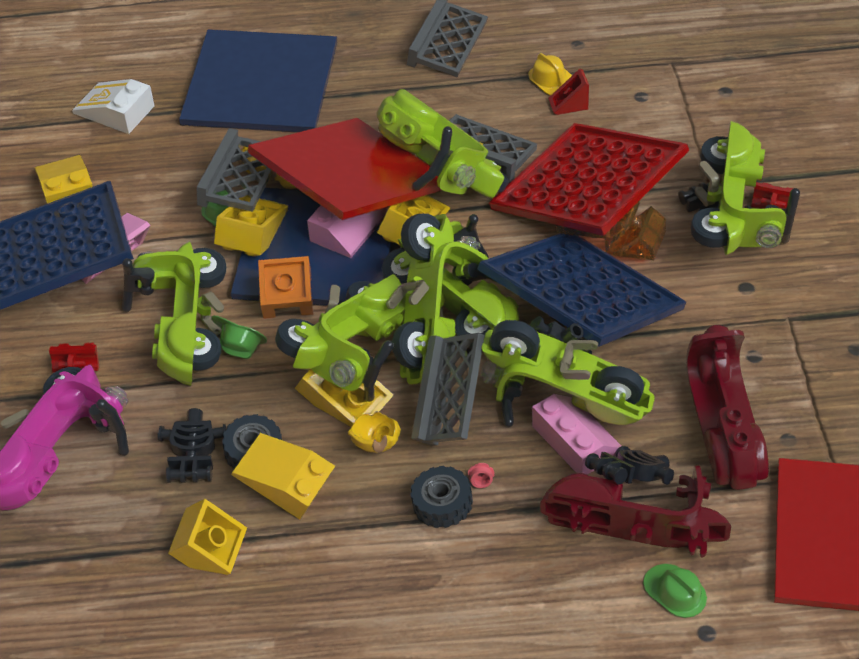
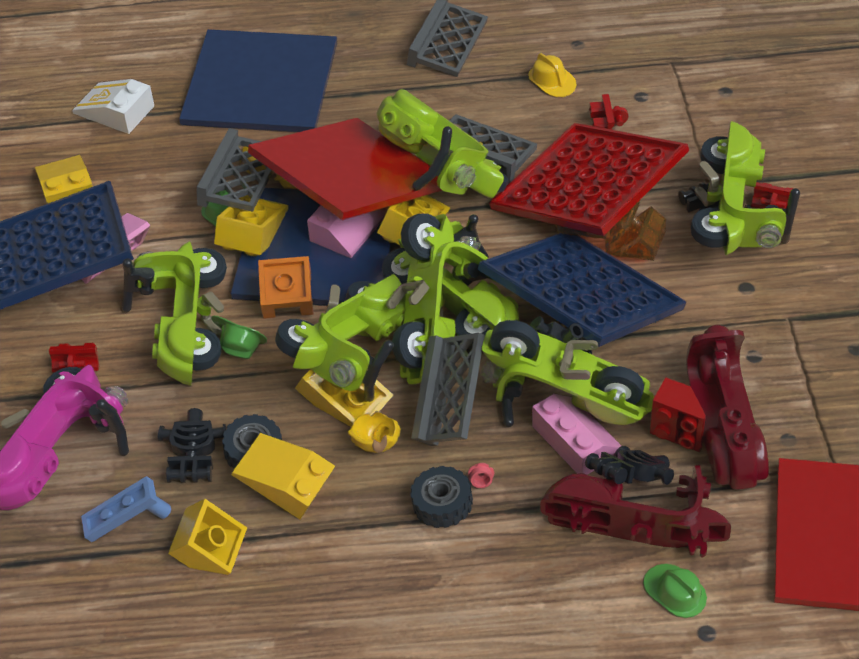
(122, 508): none -> medium blue piece
(572, 95): red slope -> none
(610, 116): none -> red hips
(678, 415): none -> red slope

